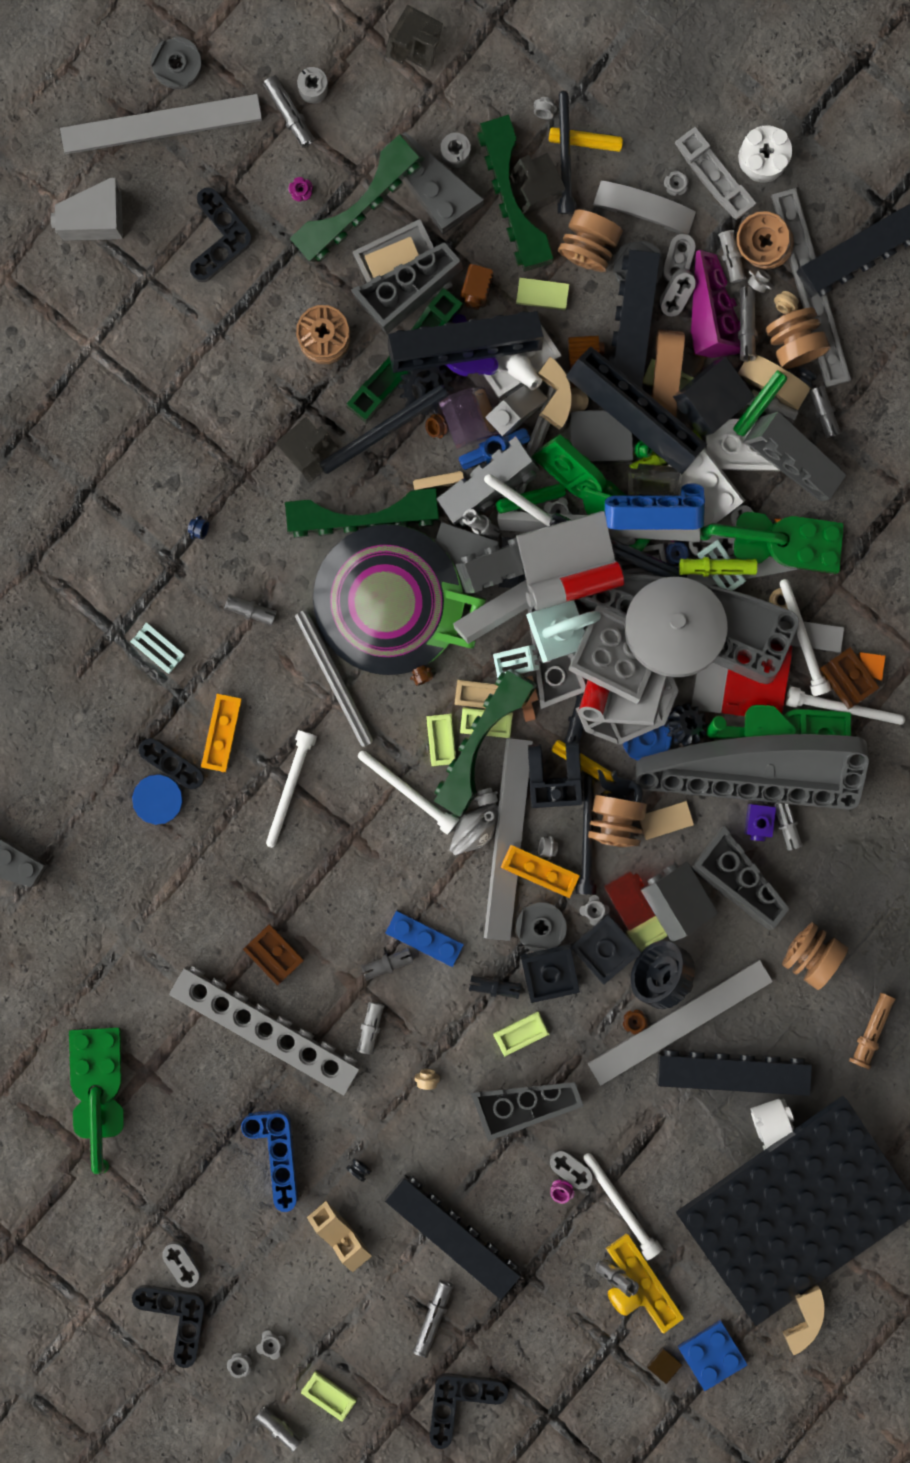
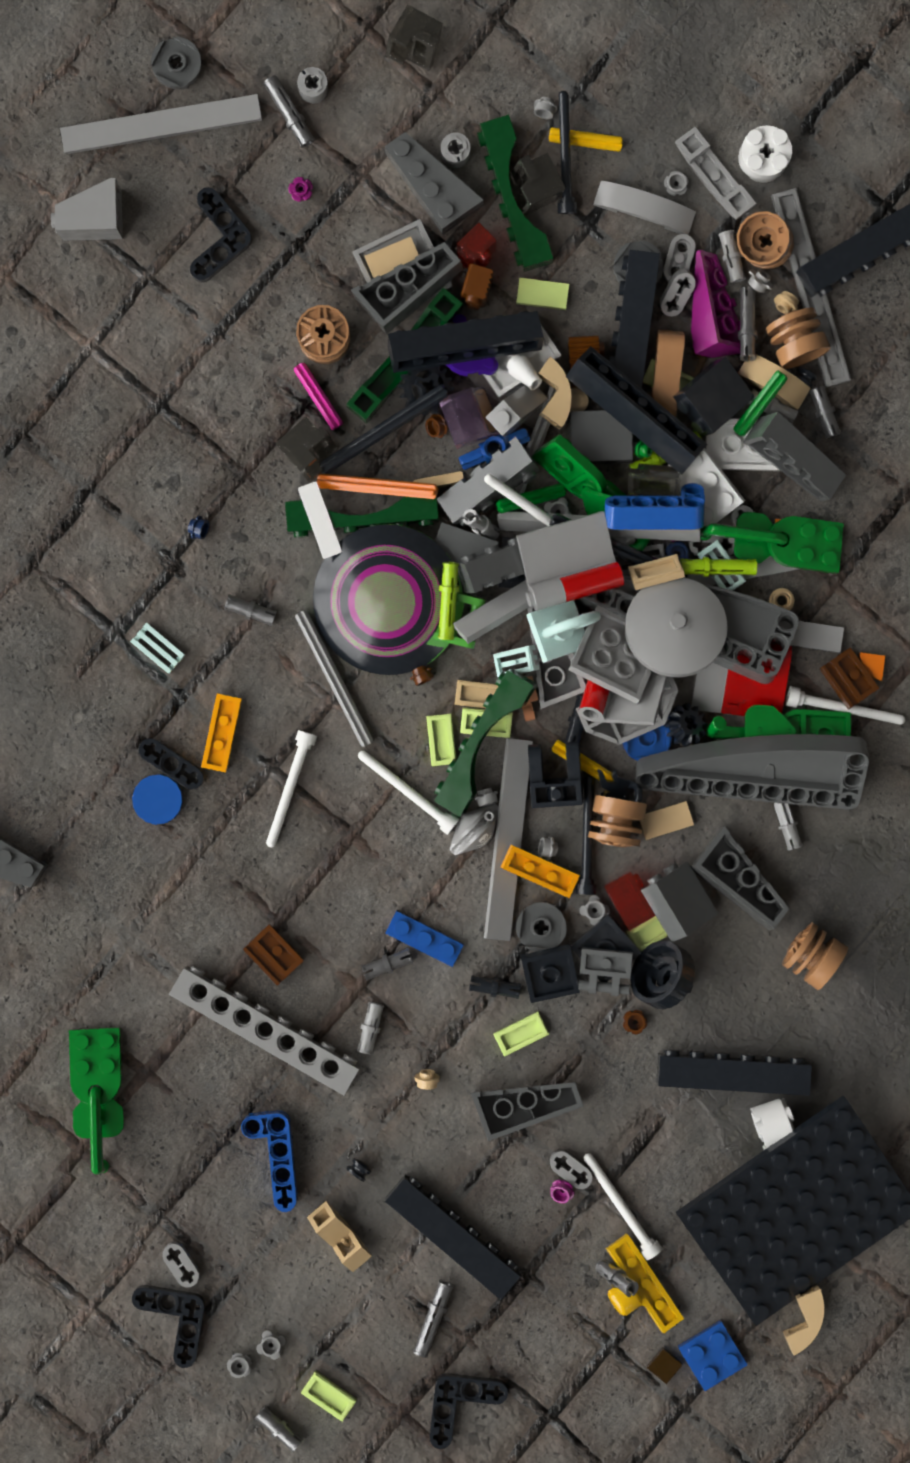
(318, 396): none -> dark pink axle
(319, 520): none -> white sticker
(377, 486): none -> orange axle
(395, 163): dark green arch -> none
(448, 600): none -> lime pin
(476, 247): none -> clear red brick
(592, 236): medium nougat wheel -> none
(605, 963): none -> dark grey plate
(656, 572): none -> tan tile
(680, 1022): light grey tile -> none
(759, 822): dark purple brick -> none
(819, 682): white piece -> none
(868, 1043): medium nougat pin -> none

